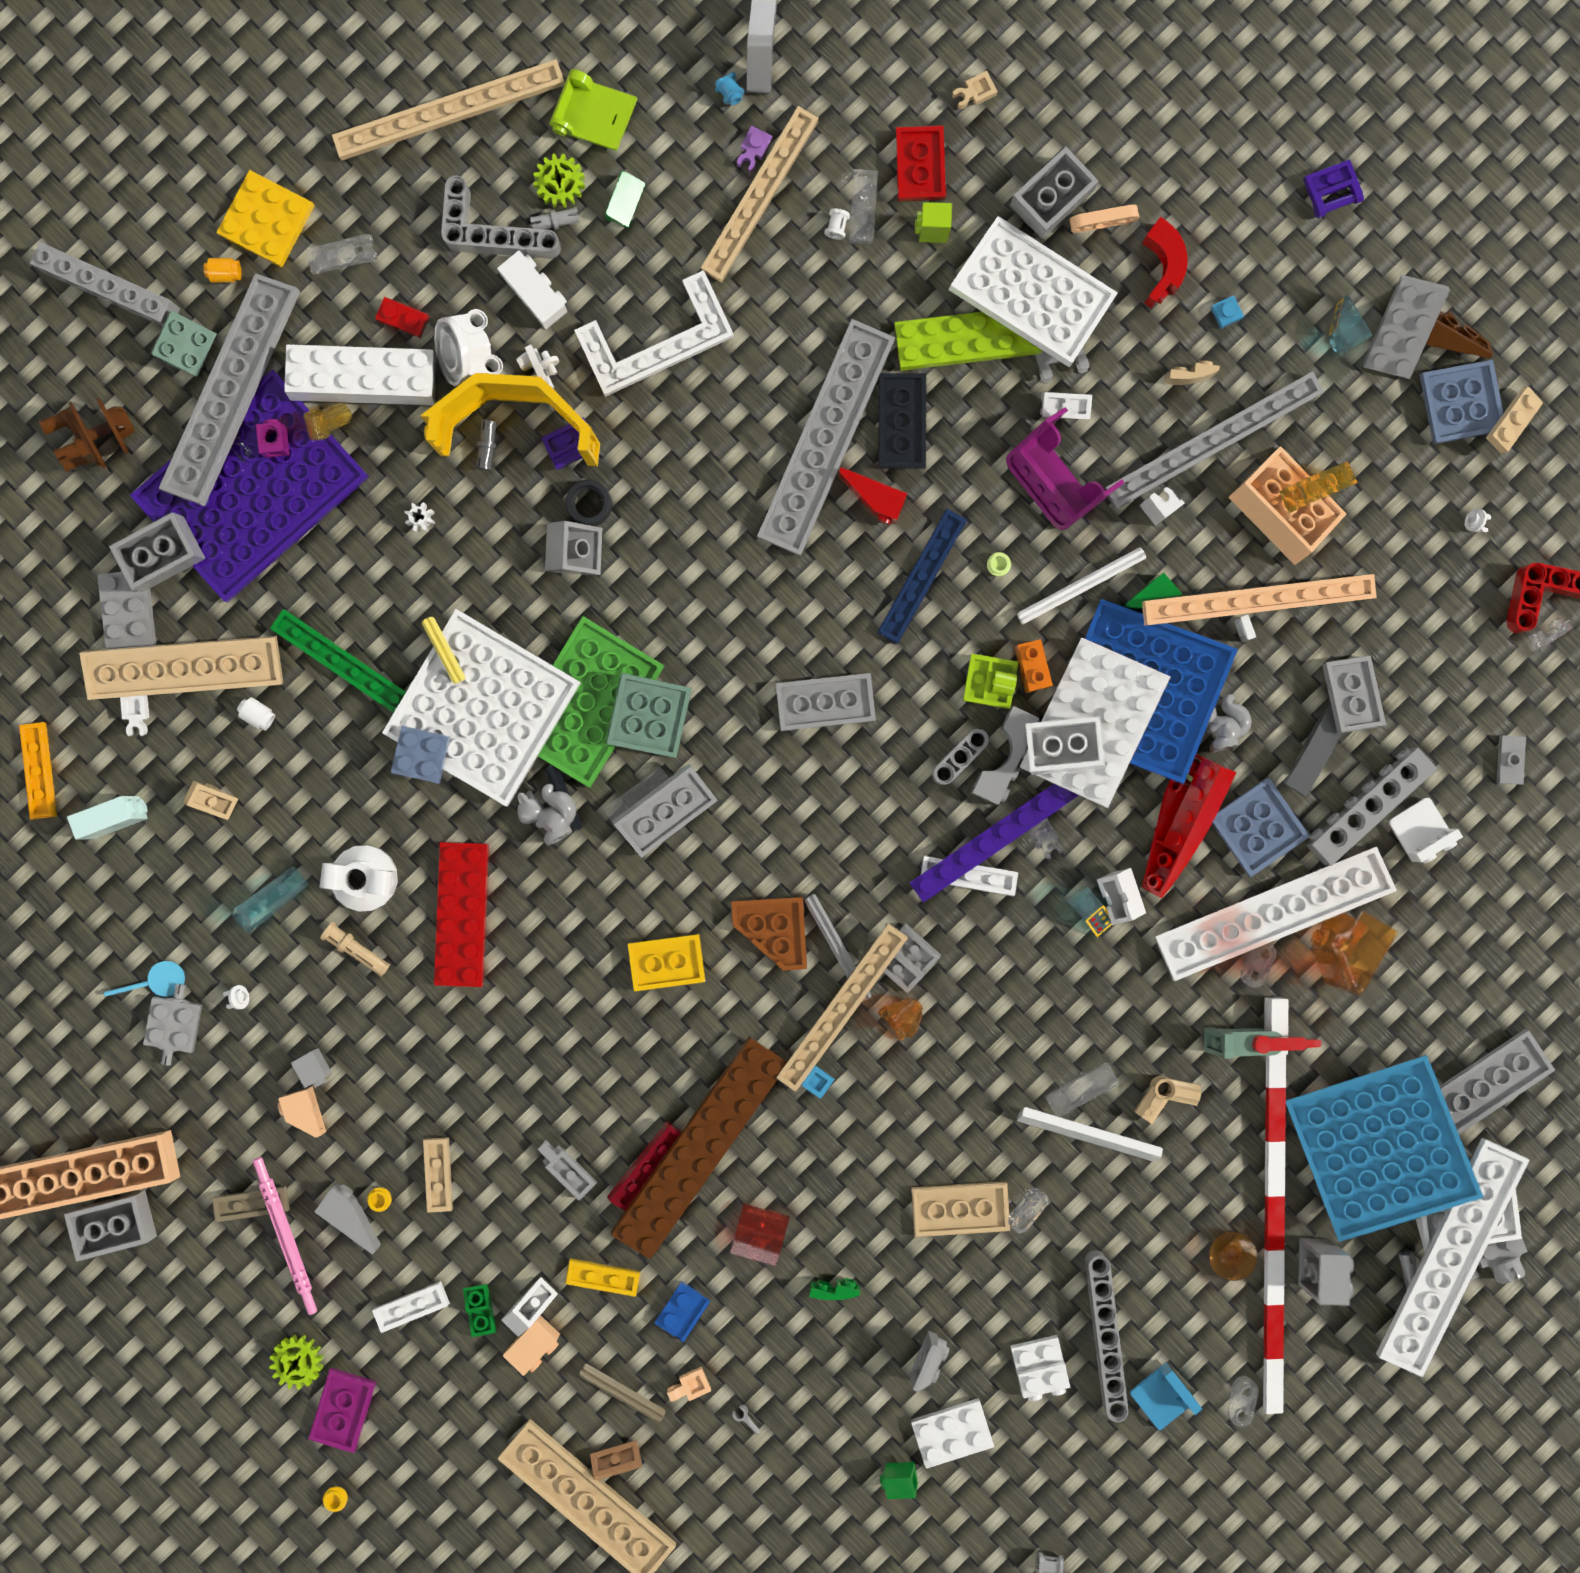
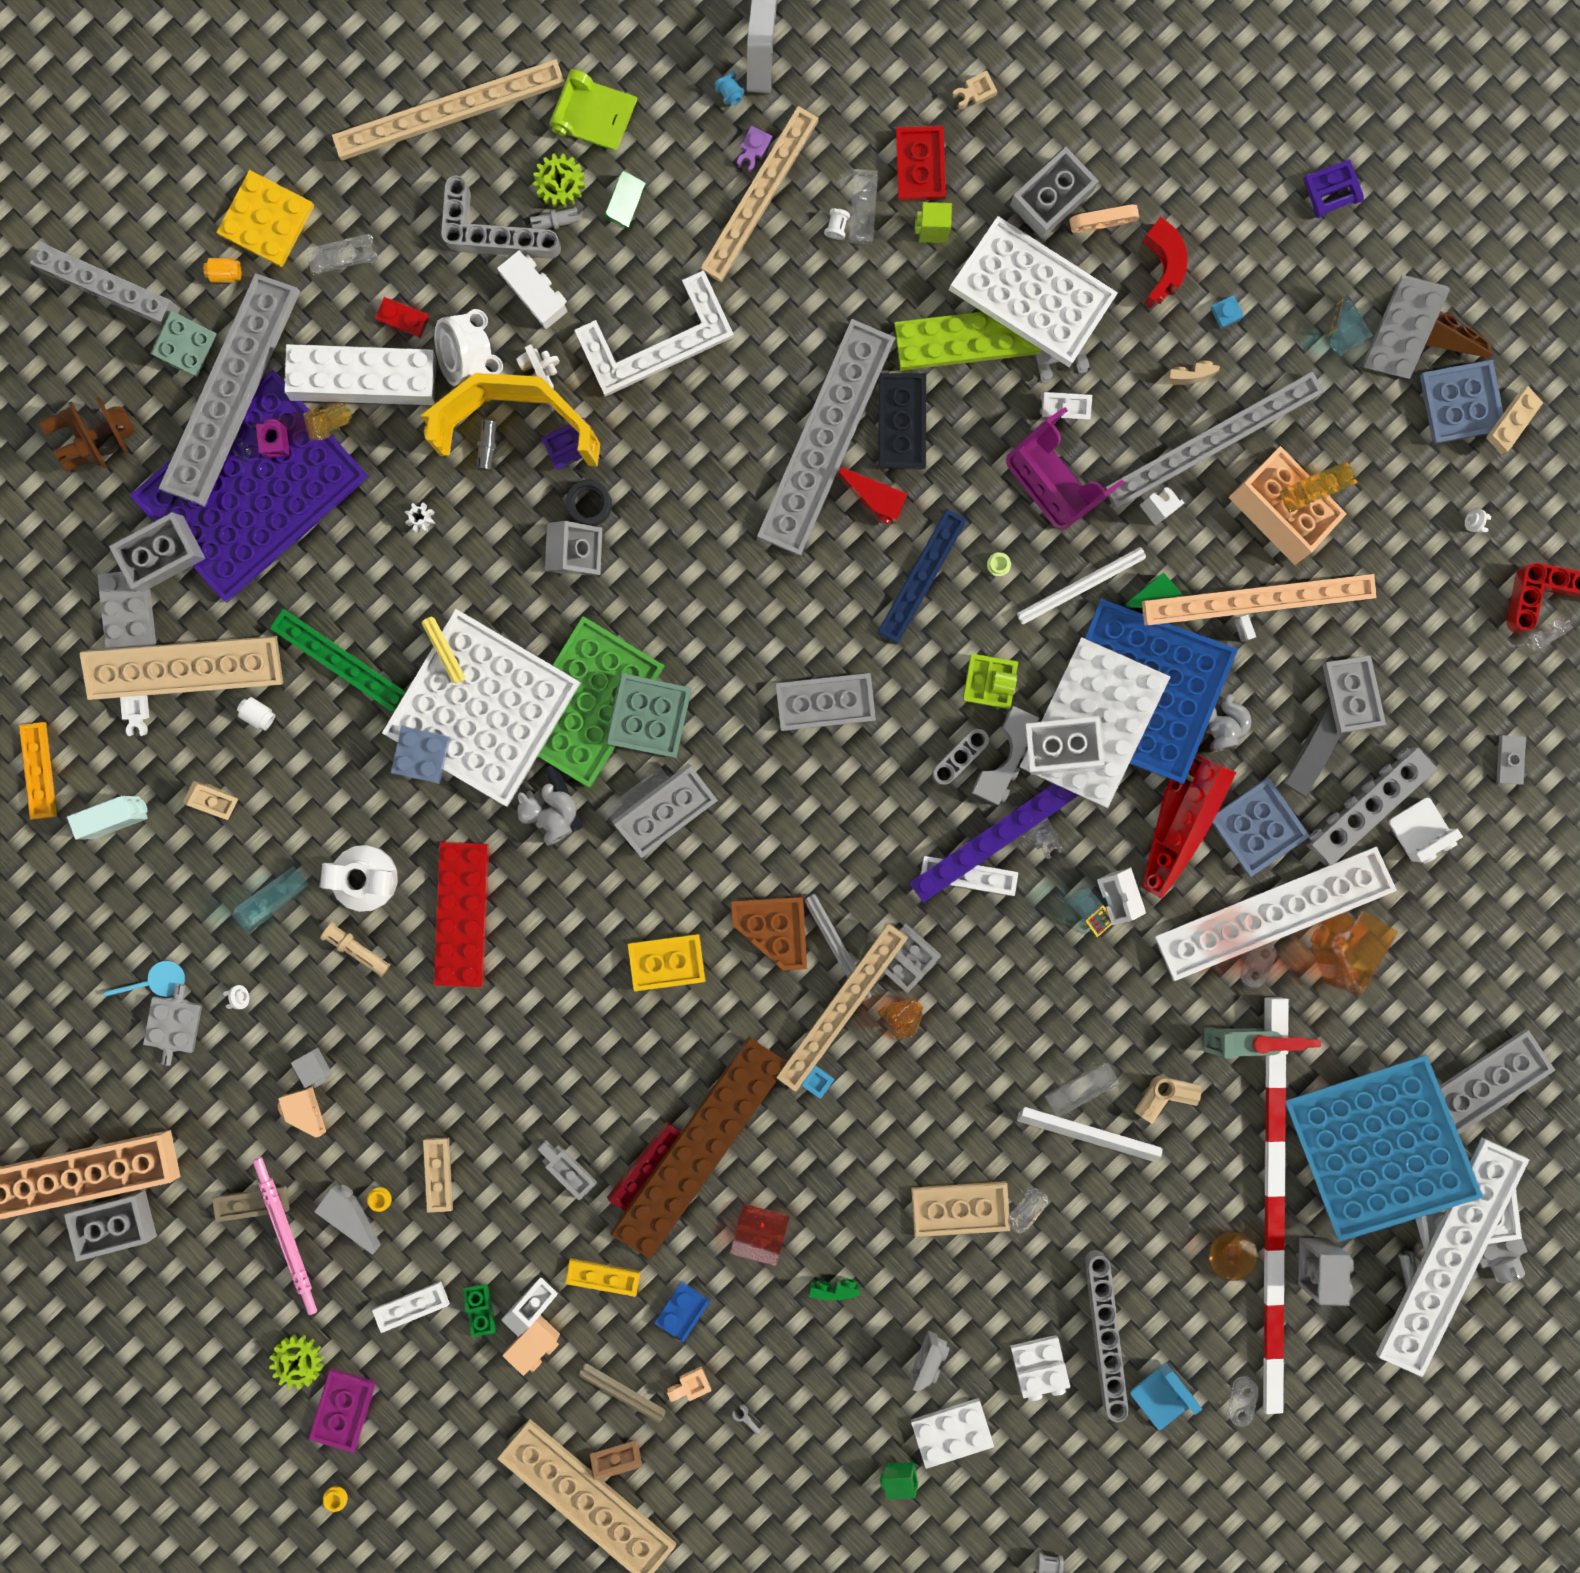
(1033, 666): orange brick -> none

